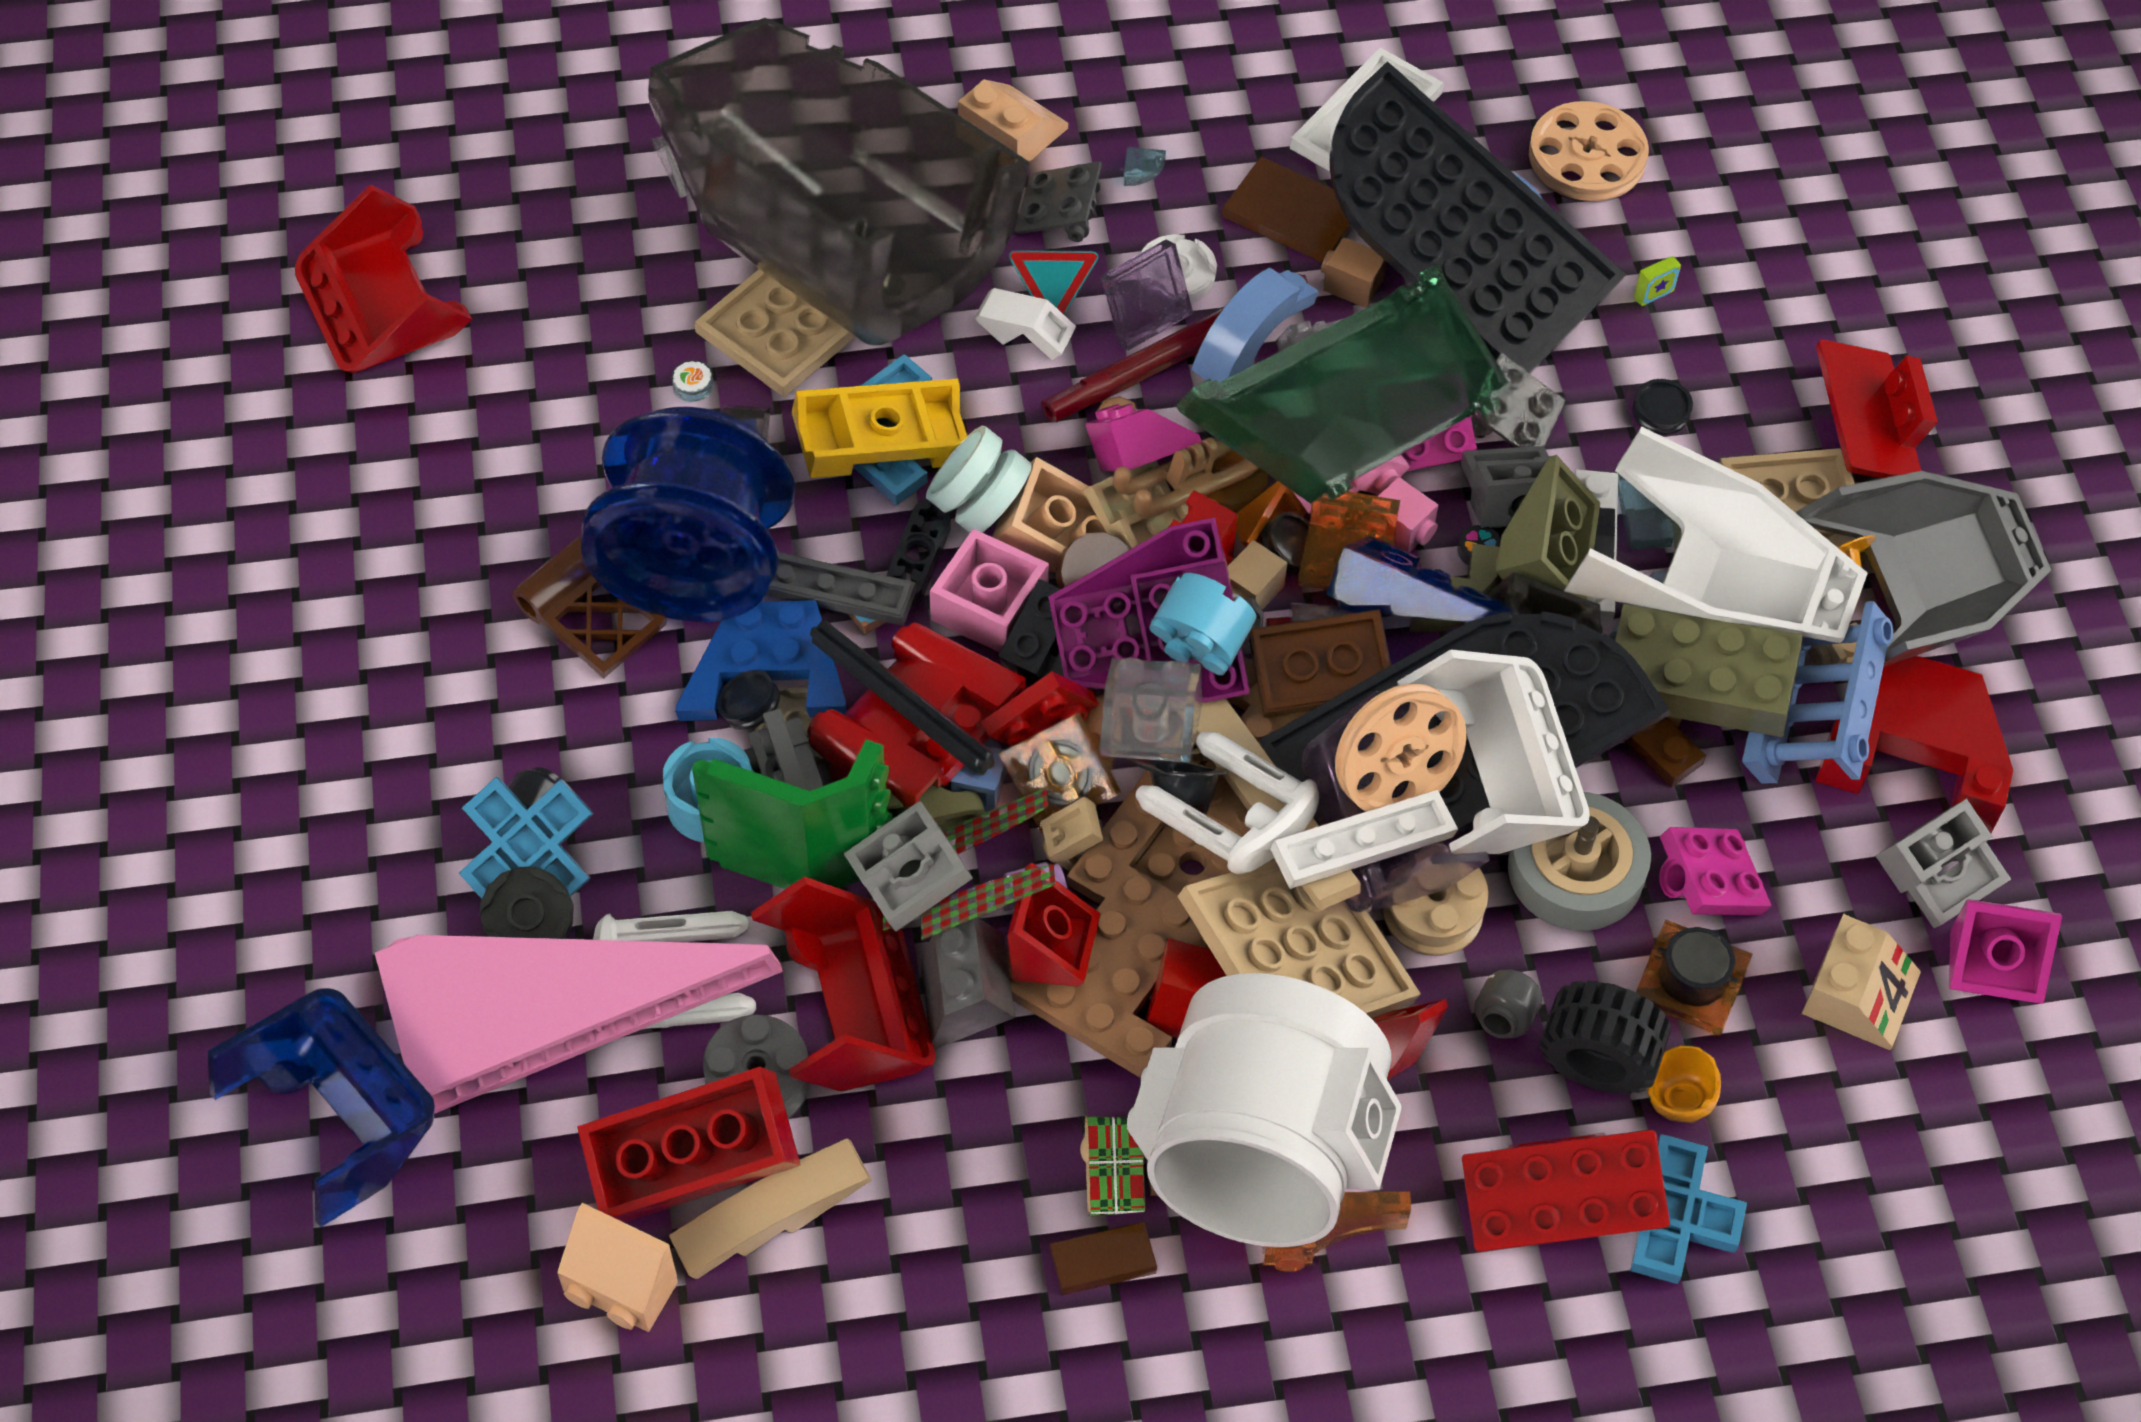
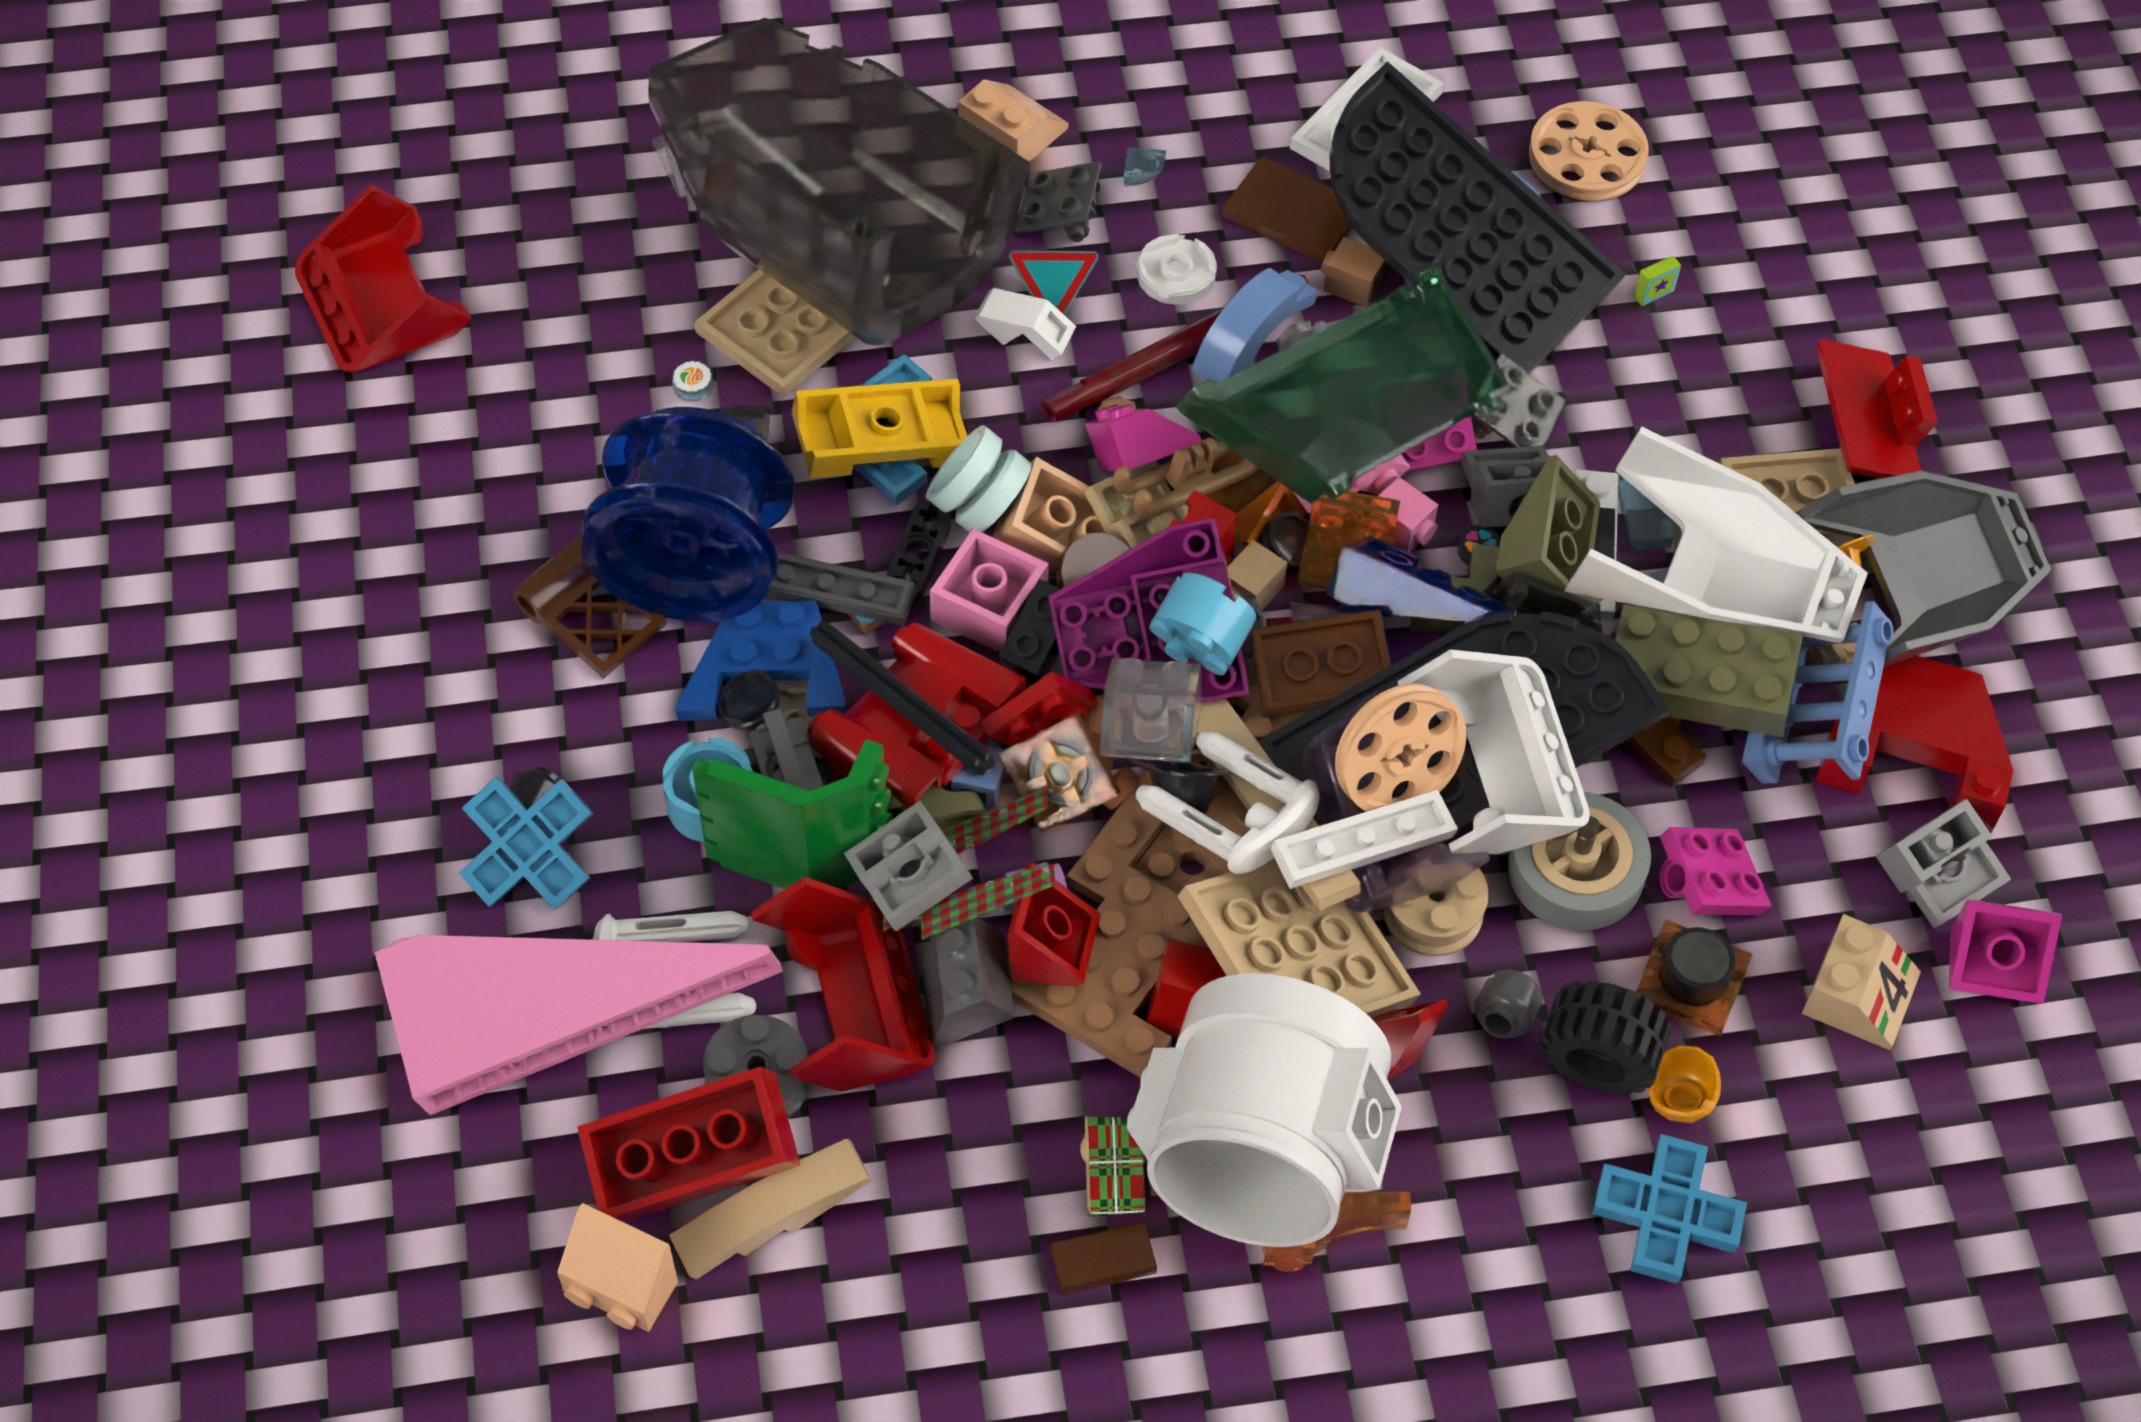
(338, 1052): clear blue windscreen -> none
(527, 905): pearl dark grey tile -> none
(1071, 832): tan bracket -> none
(1126, 780): none -> nougat tile
(1147, 294): clear purple tile -> none
(1565, 1189): red bracket -> none
(1662, 406): black piece -> none

